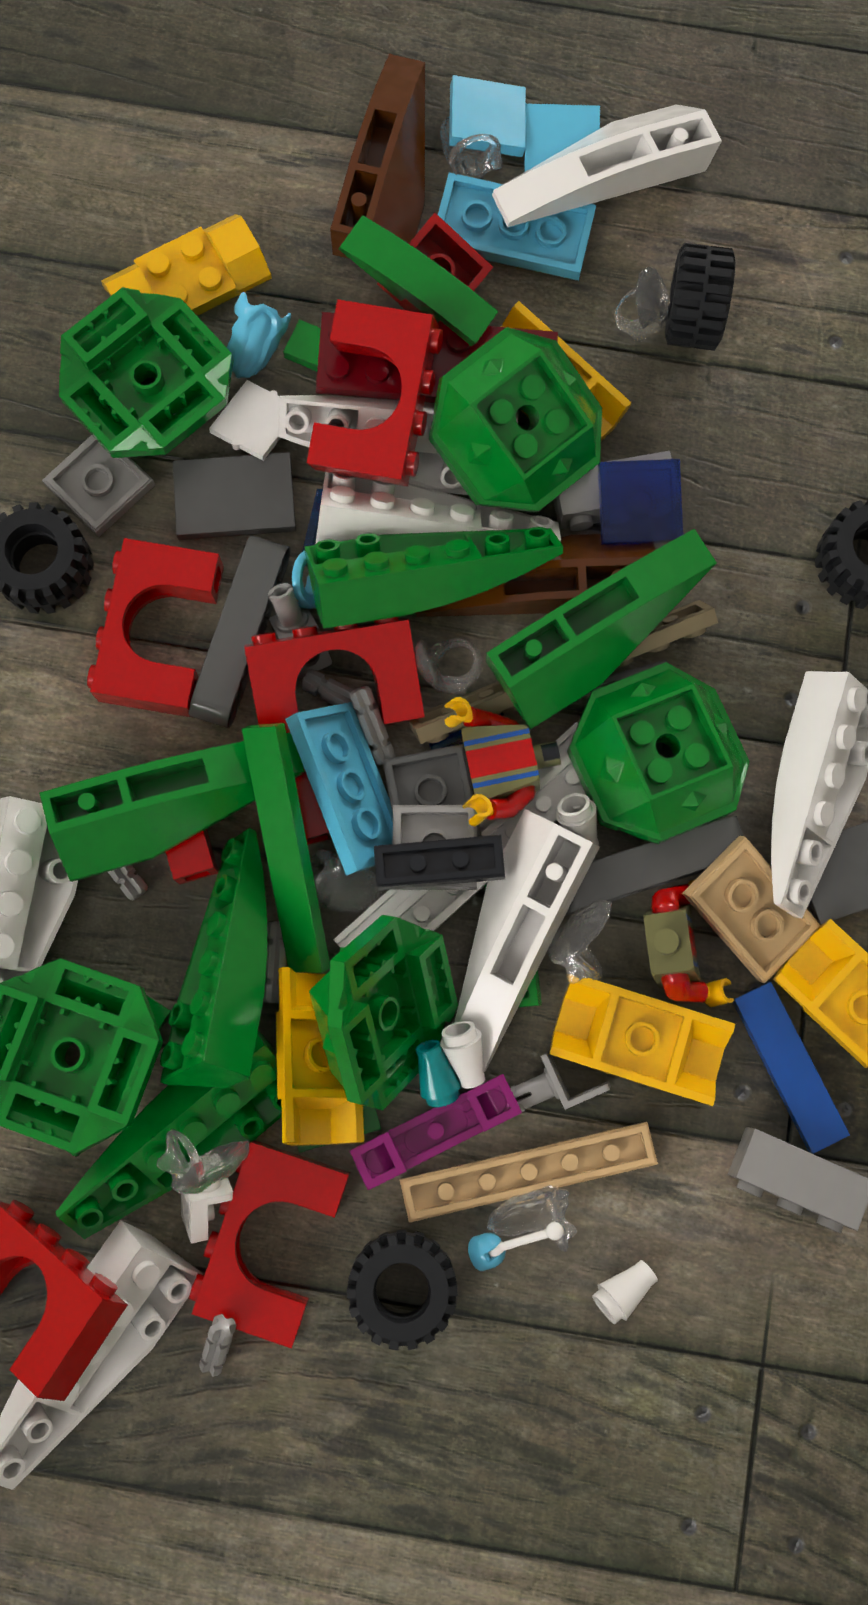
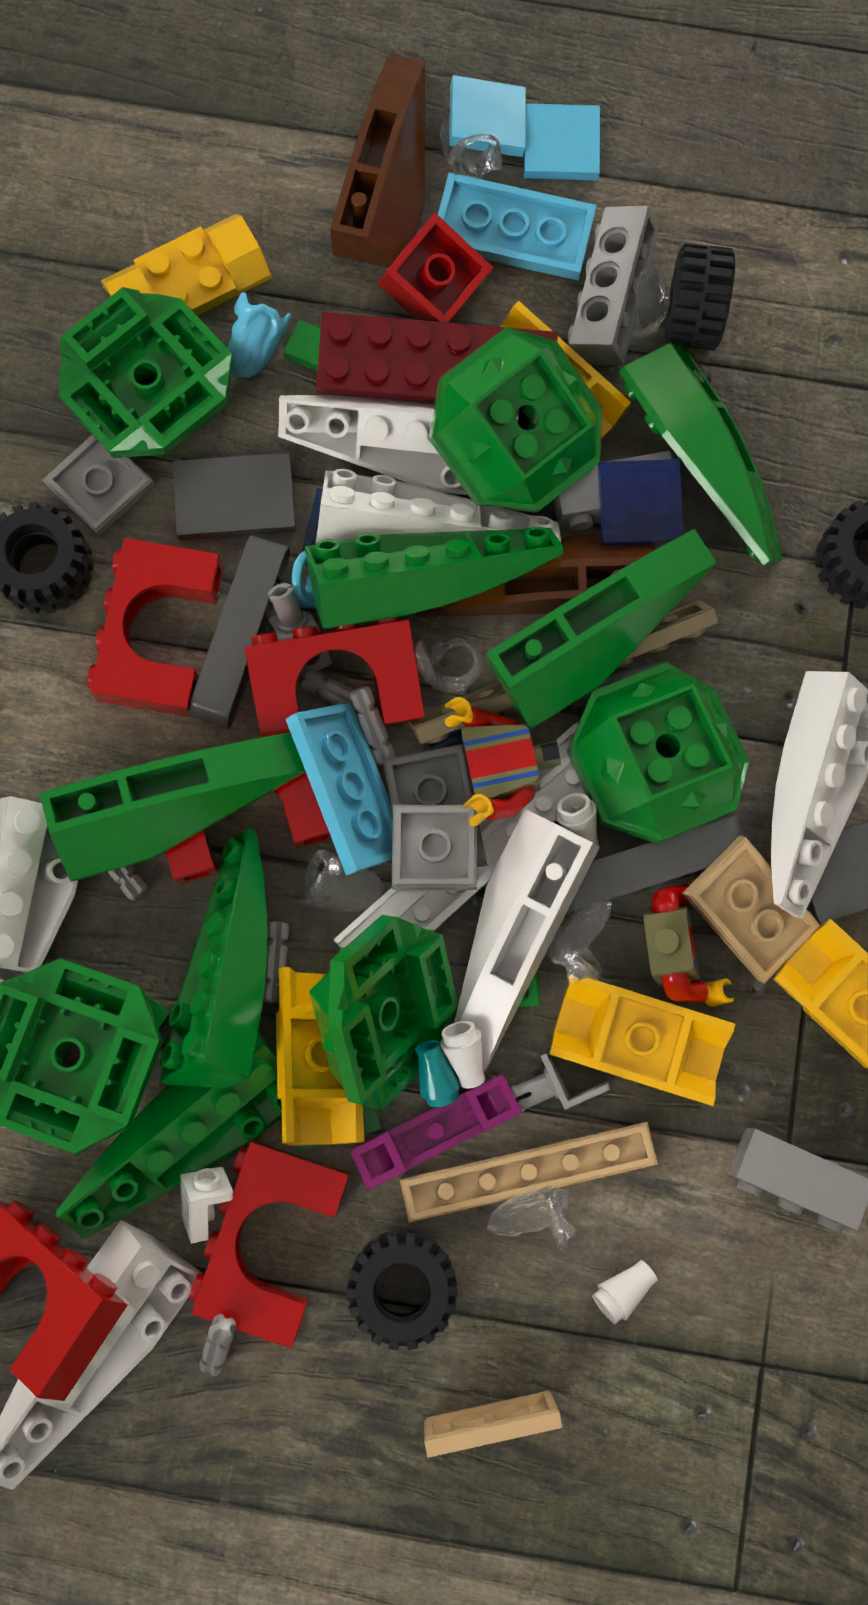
(202, 1170): clear piece -> none
(250, 420): white piece -> none
(286, 847): green tile -> none
(386, 450): red arch -> none
(418, 279): green slope -> none
(439, 862): black tile -> none
(489, 1251): hinge -> none
(491, 1423): none -> tan tile
(608, 298): none -> light grey brick
(613, 162): white wedge -> none
(706, 440): none -> green wedge
(790, 1068): blue tile -> none

